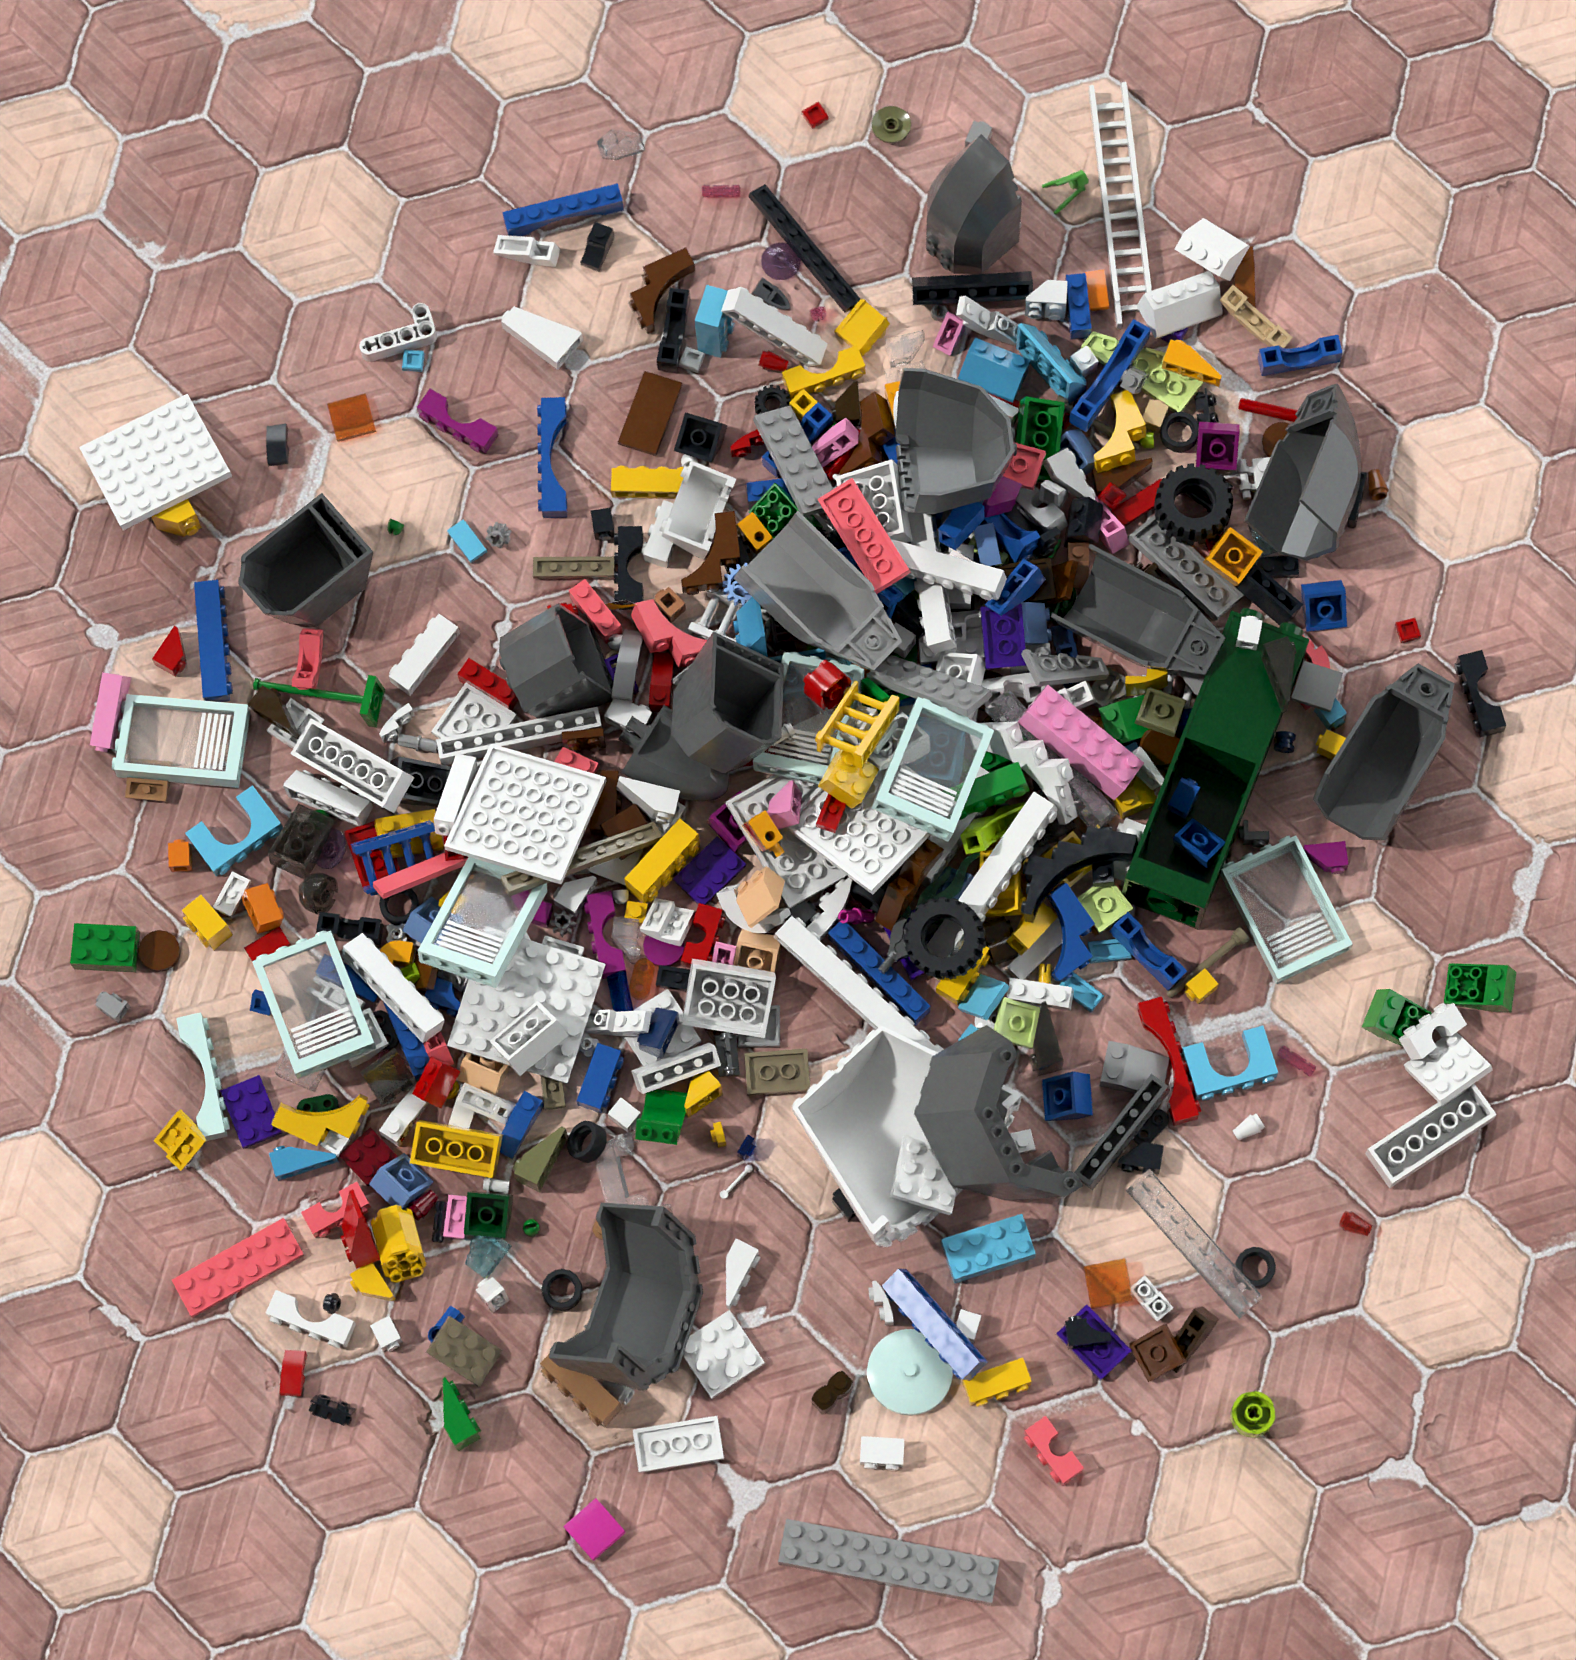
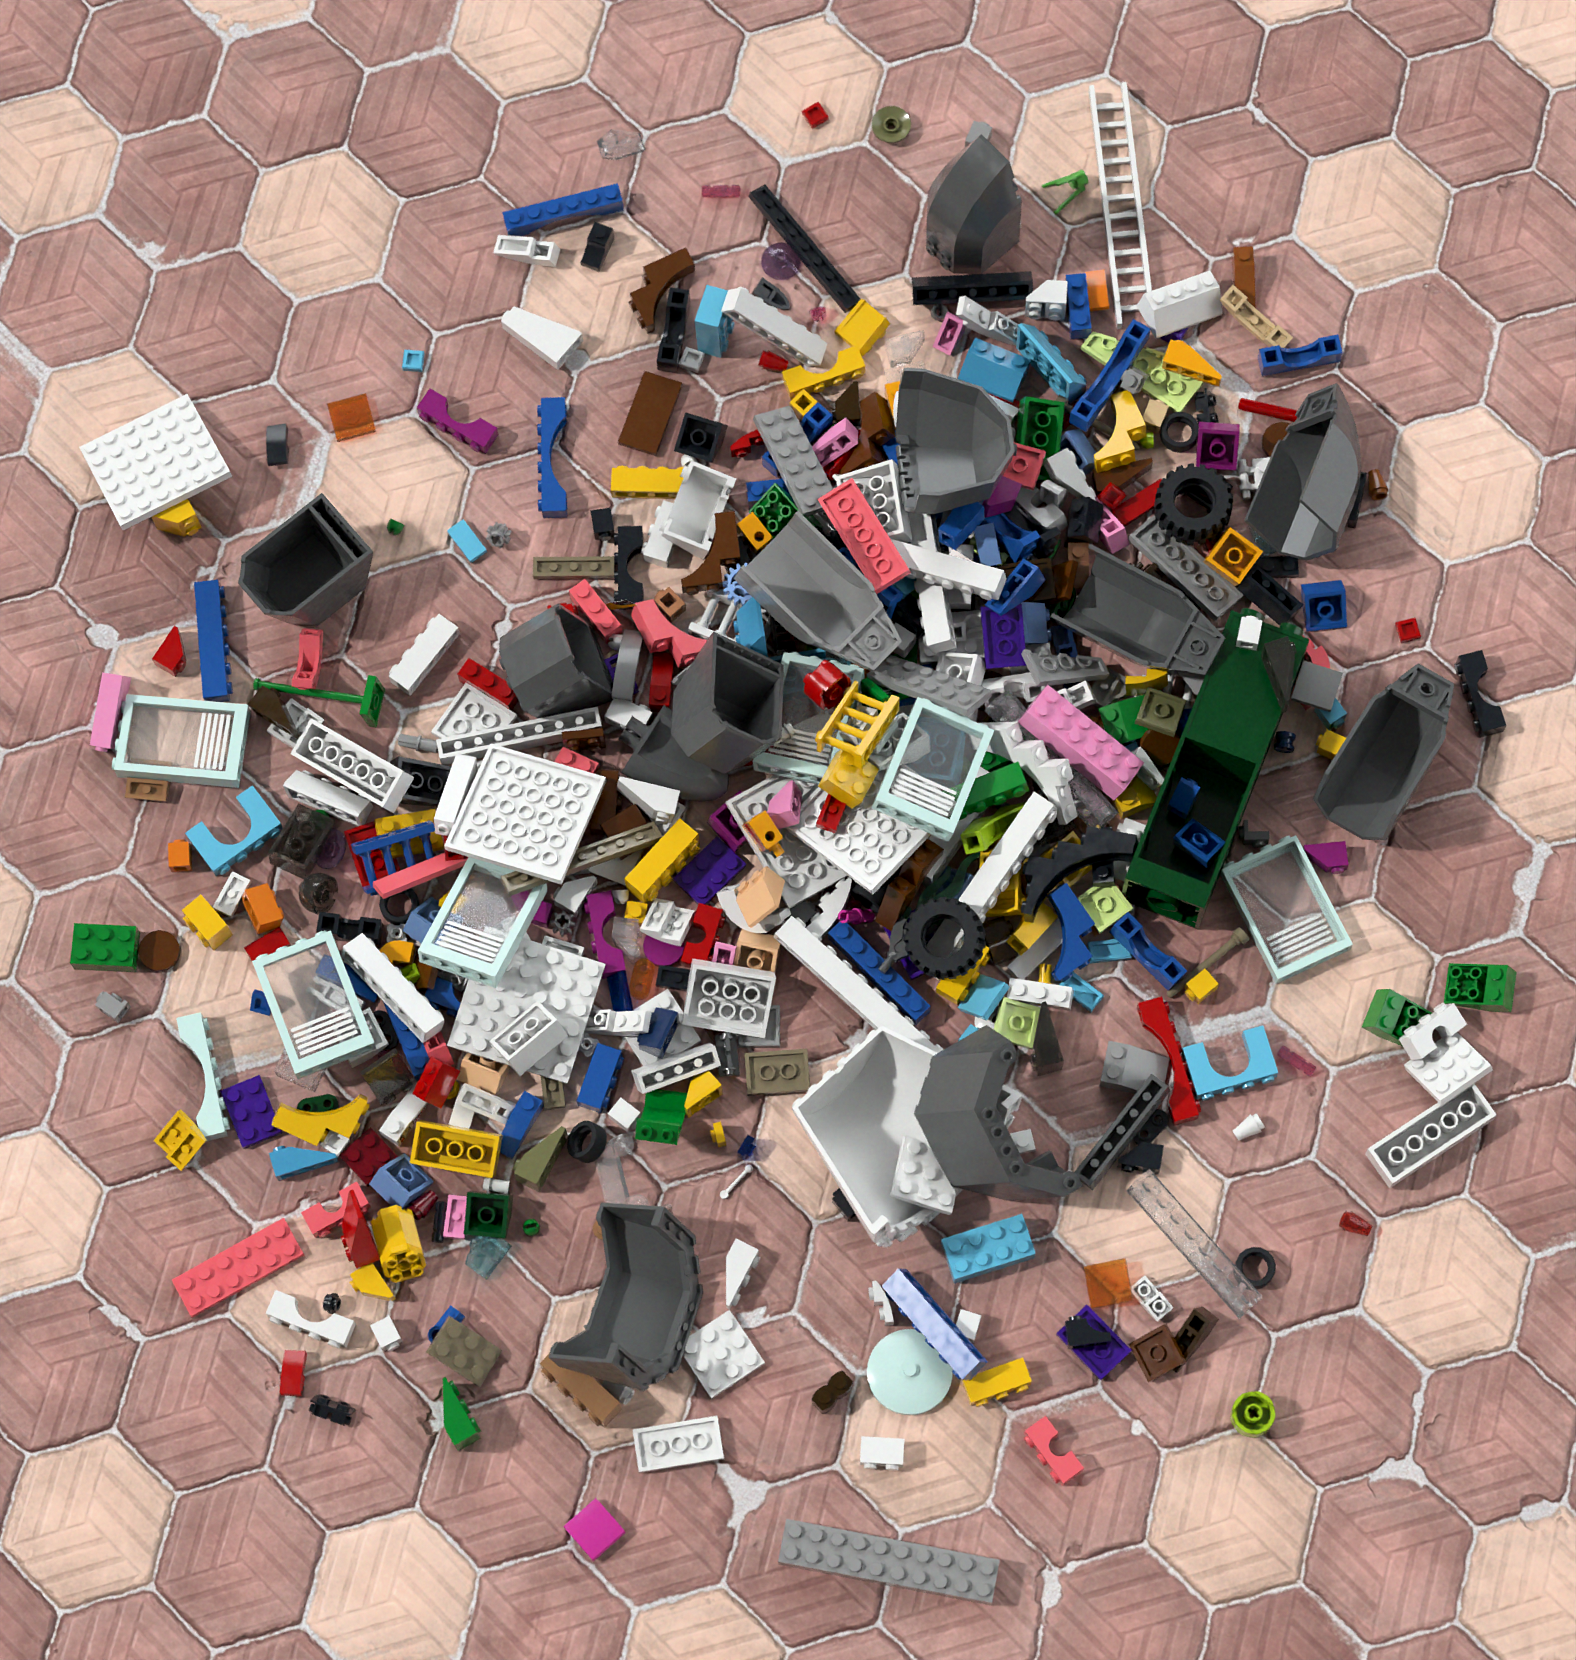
(391, 729): white slope -> none
(396, 336): white beam -> none
(492, 1294): white slope -> none
(562, 1273): black tyre -> none
(768, 393): black tyre -> none
(1067, 1096): blue slope -> none
(1084, 362): white brick -> none
(1212, 248): white slope -> none

